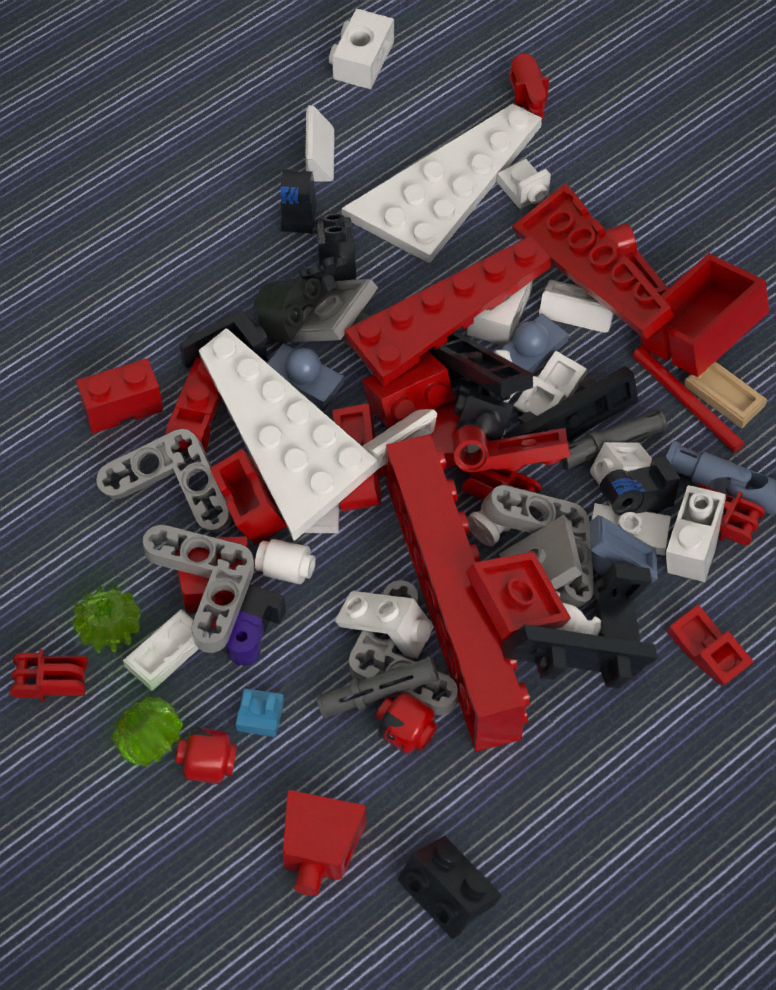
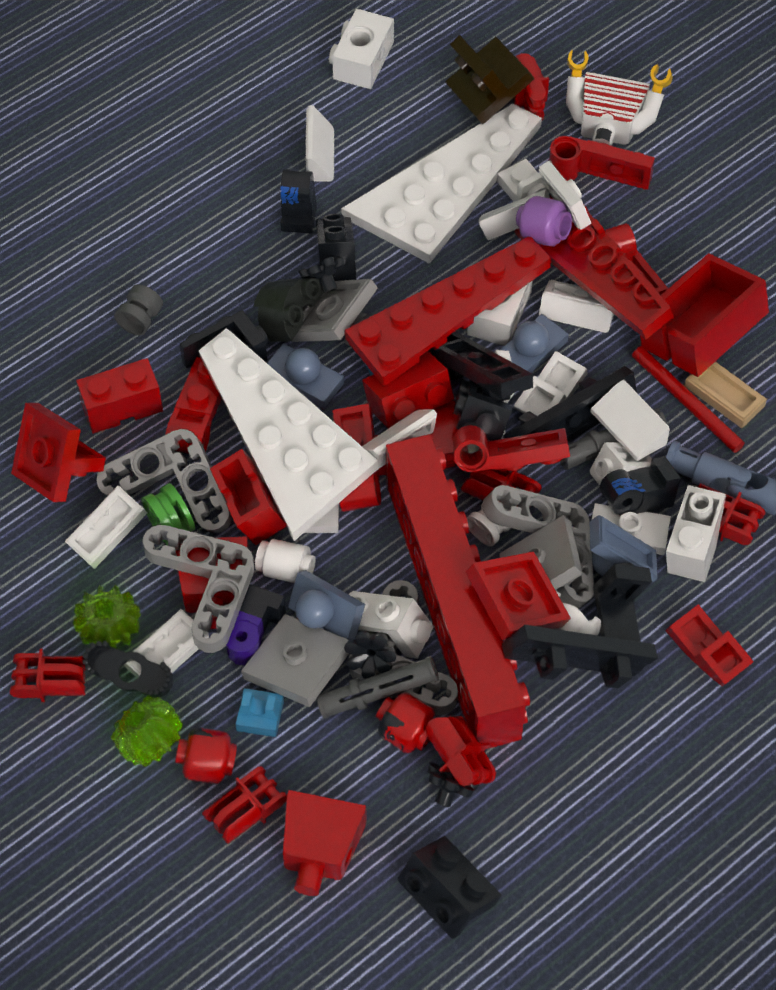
(51, 452): none -> red bracket
(106, 527): none -> white plate
(107, 663): none -> black piece
(137, 312): none -> dark grey wheel
(168, 509): none -> bright green wheel
(242, 808): none -> red arm
(296, 660): none -> light grey plate
(325, 606): none -> sand blue tile
(370, 653): none -> black plant
(448, 785): none -> black plant
(460, 751): none -> red arm
(487, 78): none -> dark brown bracket
(504, 218): none -> white slope
(544, 220): none -> medium lavender head
(566, 192): none -> white plate
(601, 160): none -> red plate
(612, 106): none -> white torso
(631, 421): none -> white slope

